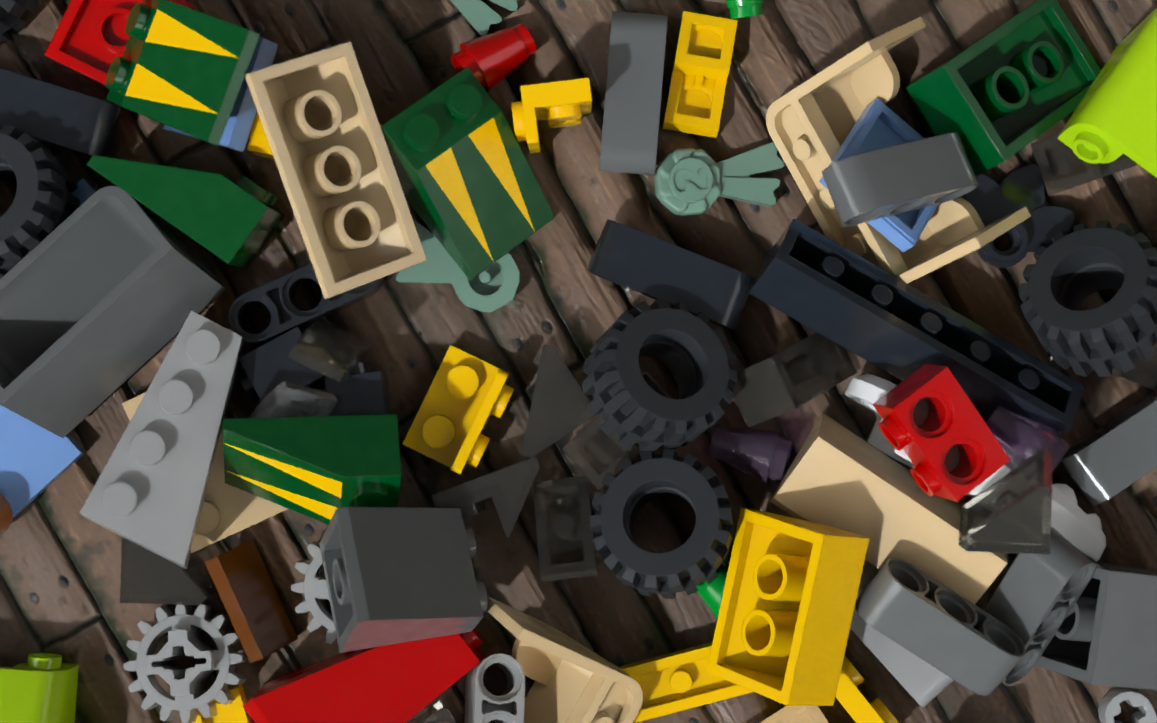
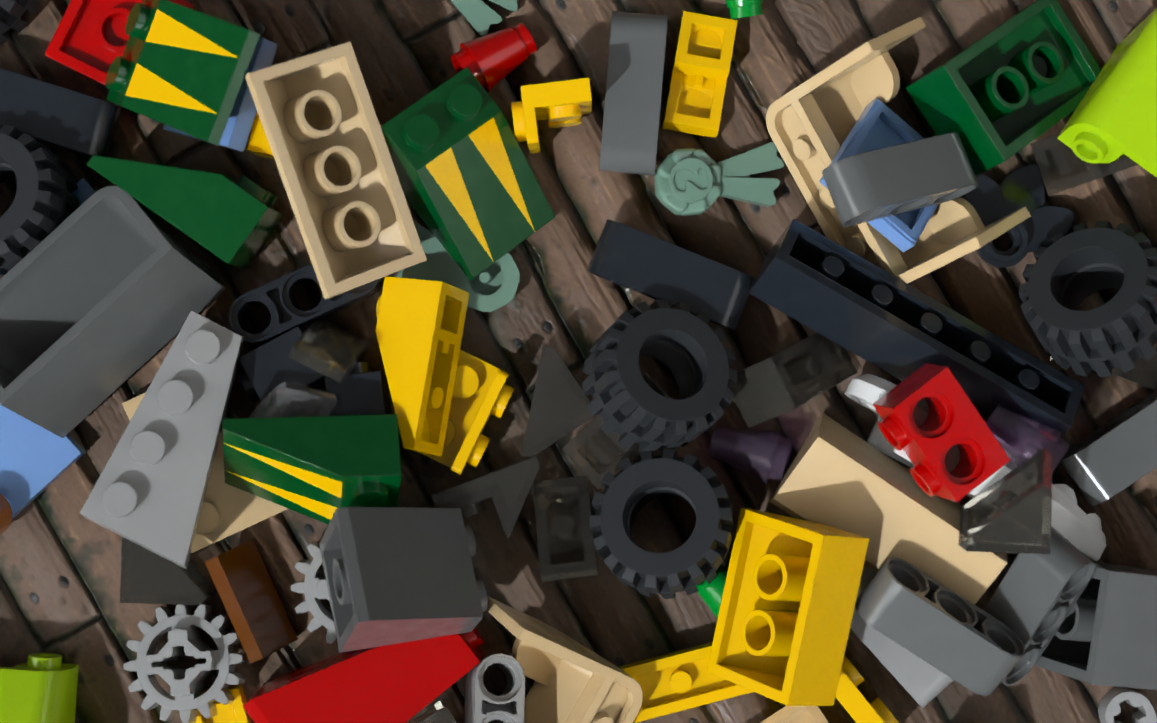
(420, 349): none -> yellow slope

